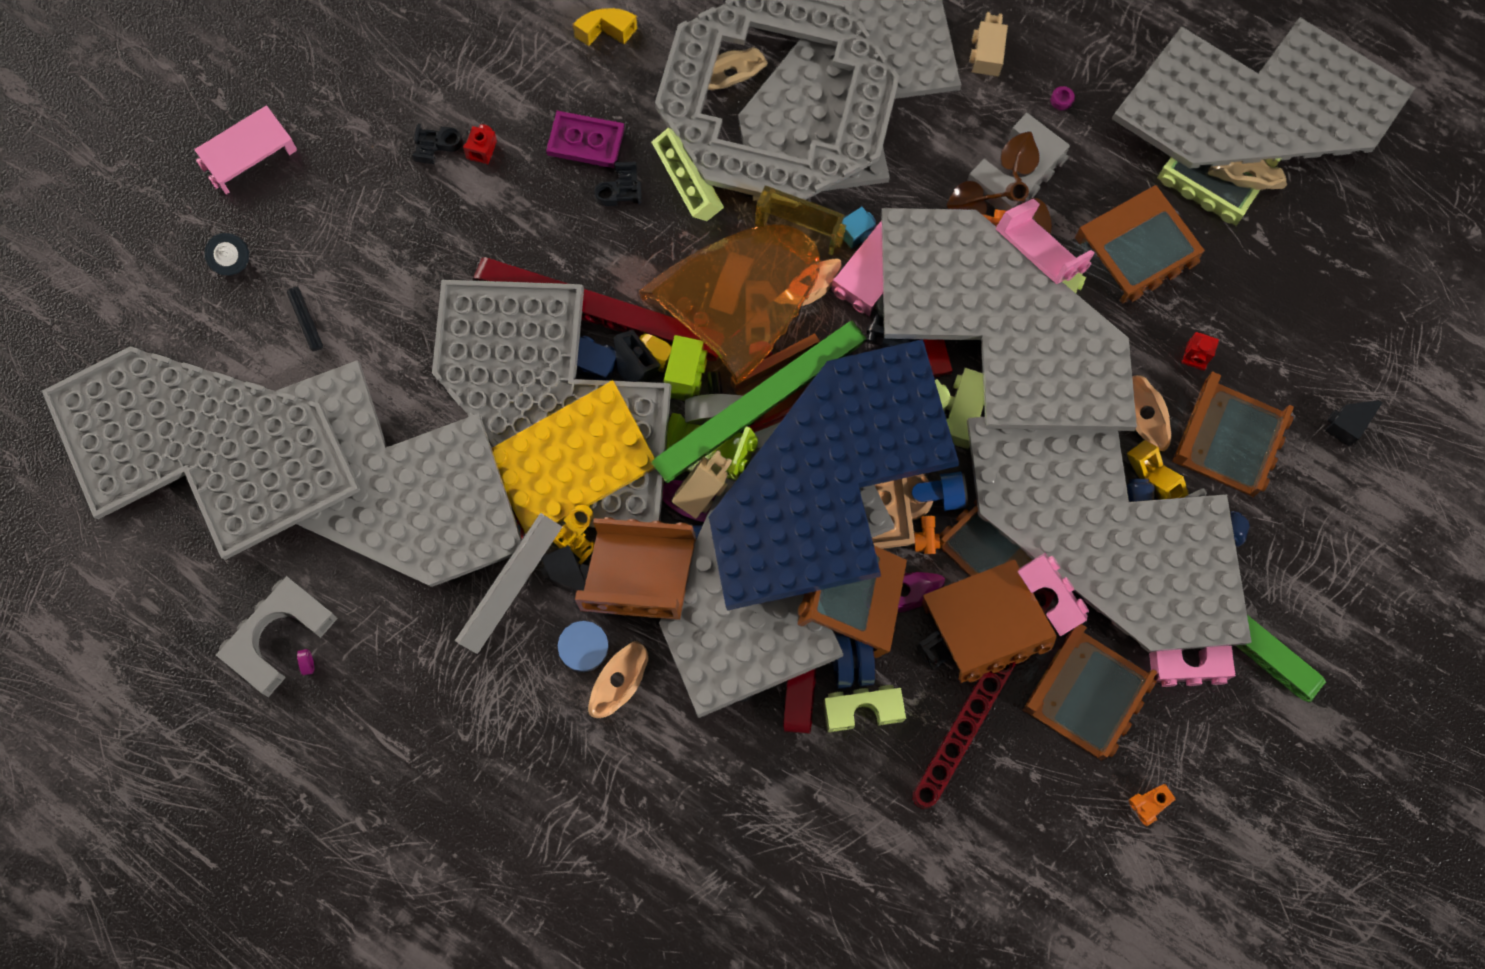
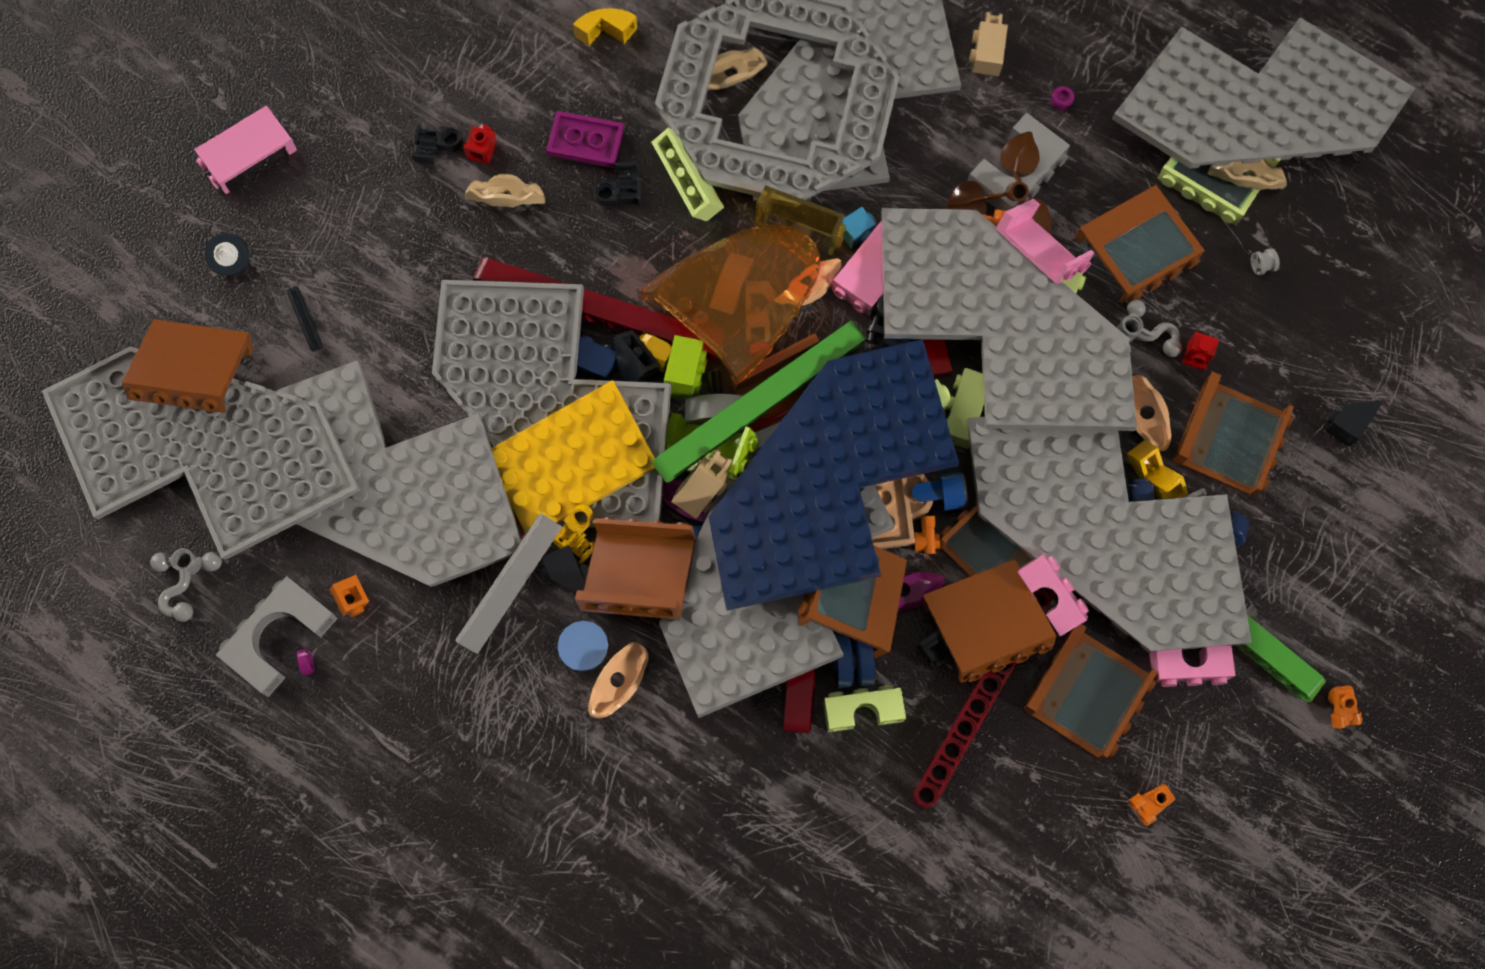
(161, 562): none -> light grey piece
(186, 365): none -> dark orange panel
(352, 588): none -> orange brick
(490, 192): none -> tan piece
(1136, 309): none -> light grey piece
(1265, 261): none -> light grey wheel
(1344, 707): none -> orange plate

